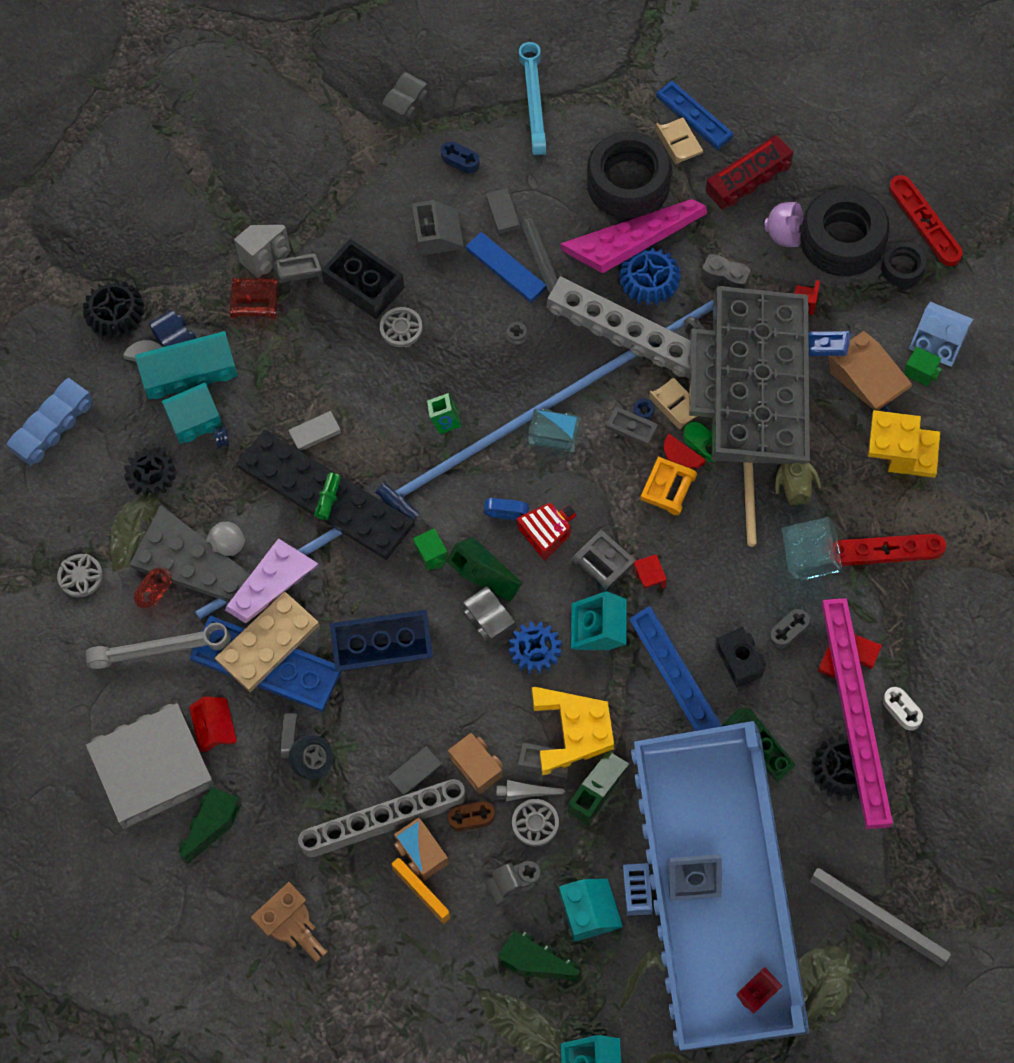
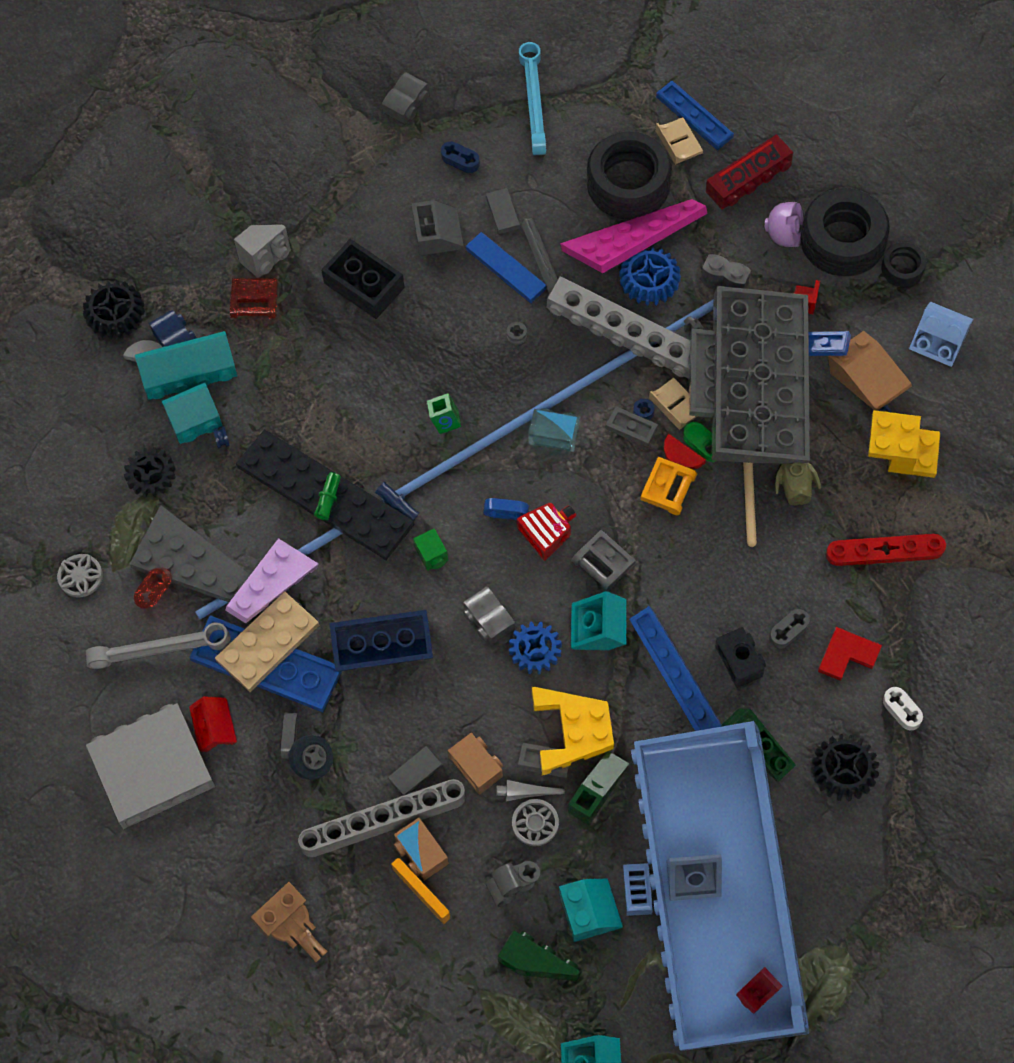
(49, 422): medium blue brick -> none
(214, 819): dark green slope -> none
(226, 538): light grey hair -> none
(296, 268): dark grey tile -> none
(314, 431): light grey tile -> none
(401, 327): light grey wheel -> none
(470, 810): reddish brown beam -> none
(482, 568): dark green slope -> none
(650, 572): red panel -> none
(811, 549): clear light blue brick -> none
(856, 714): dark pink plate -> none
(880, 917): light grey tile -> none
(915, 208): red piece -> none
(923, 366): green brick -> none

